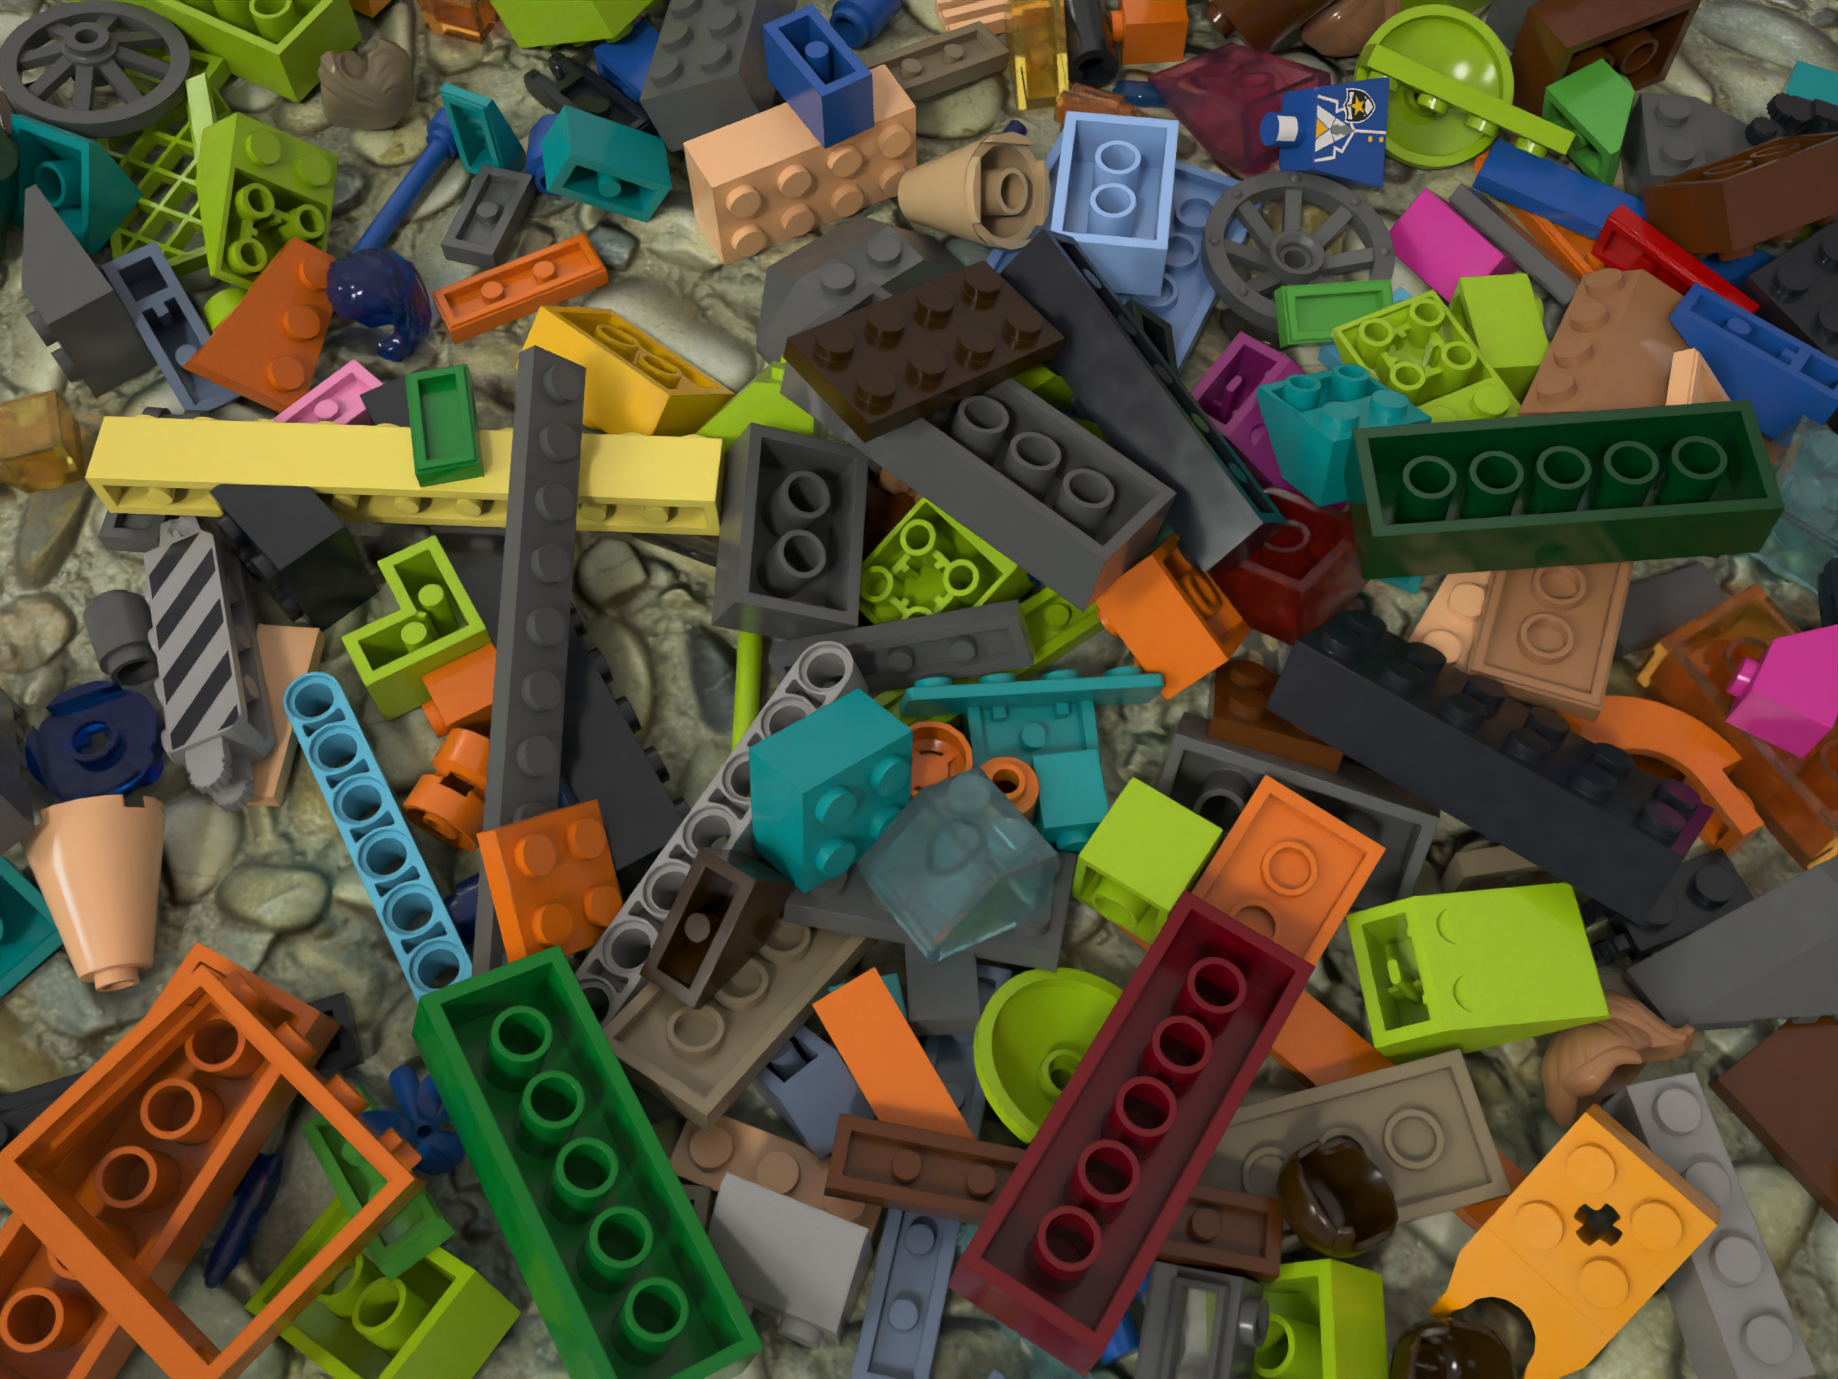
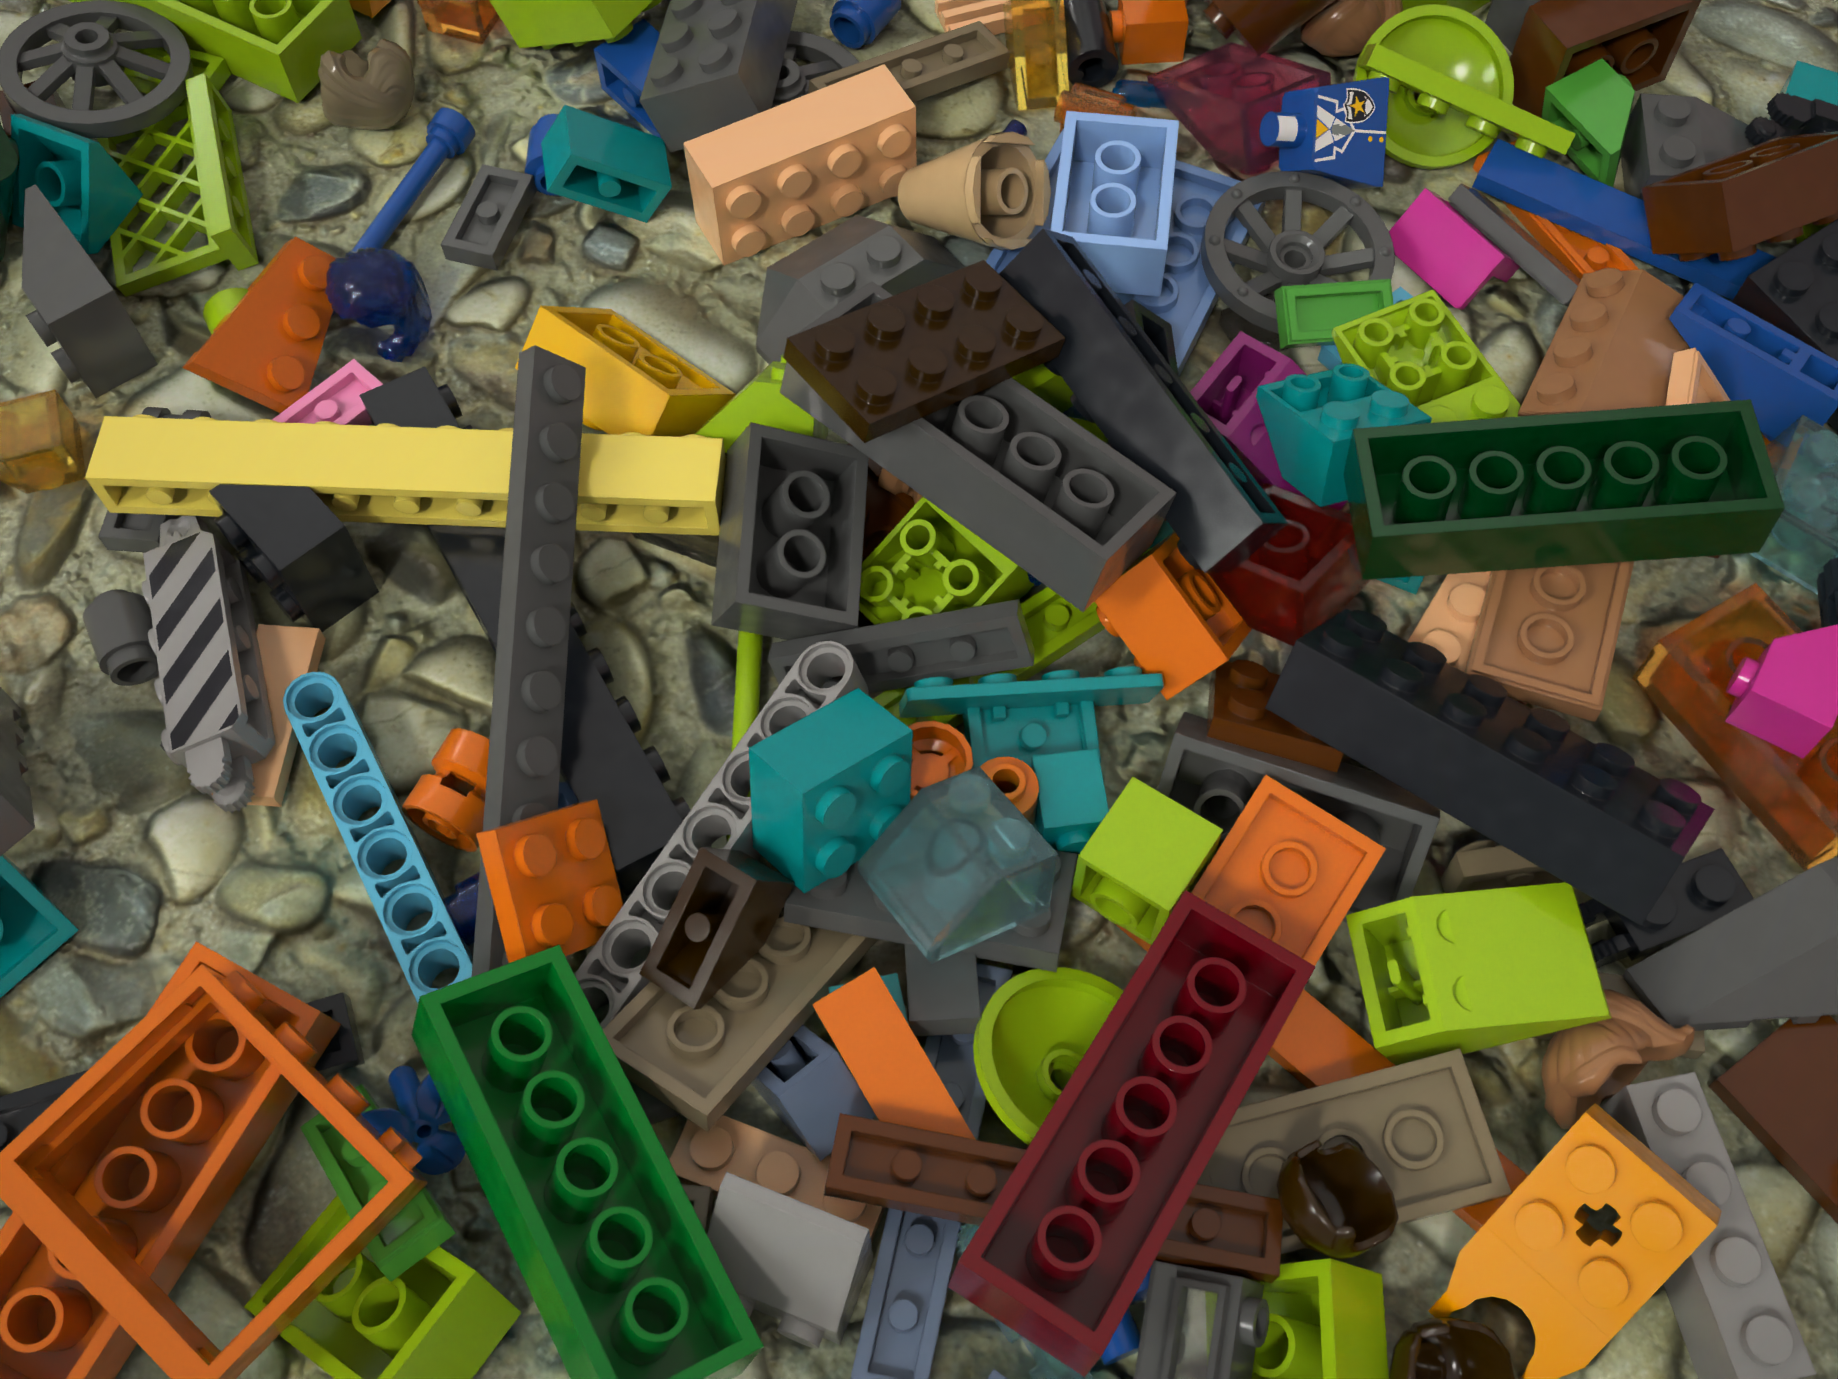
(101, 883): light nougat cone -> none
(121, 767): clear blue plate -> none
(166, 324): sand blue slope -> none
(252, 1200): clear blue piece -> none
(259, 194): lime slope -> none
(427, 632): lime brick -> none
(444, 425): green tile -> none
(462, 693): orange brick -> none
(481, 131): teal slope -> none
(519, 288): orange tile -> none
(585, 91): black hinge -> none
(819, 75): blue brick -> none
(1504, 325): lime brick -> none
(1634, 244): red tile -> none
(1664, 605): dark grey tile -> none
(1682, 749): orange arch -> none

